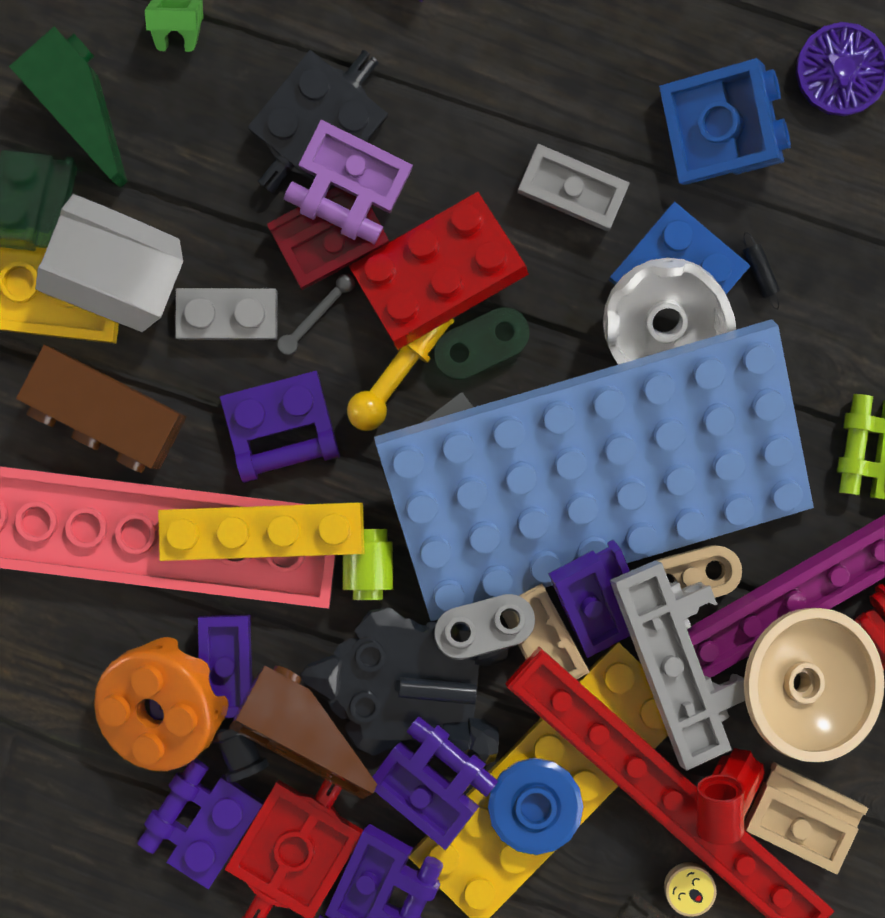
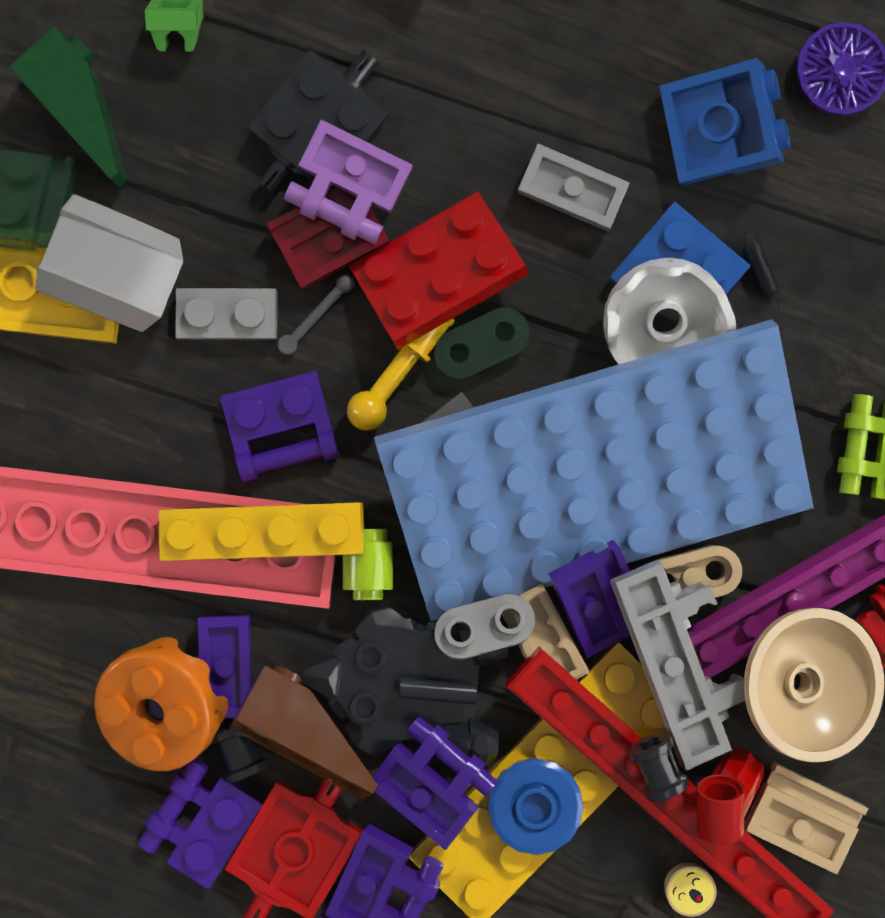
(100, 410): reddish brown brick -> none
(658, 767): none -> black bush

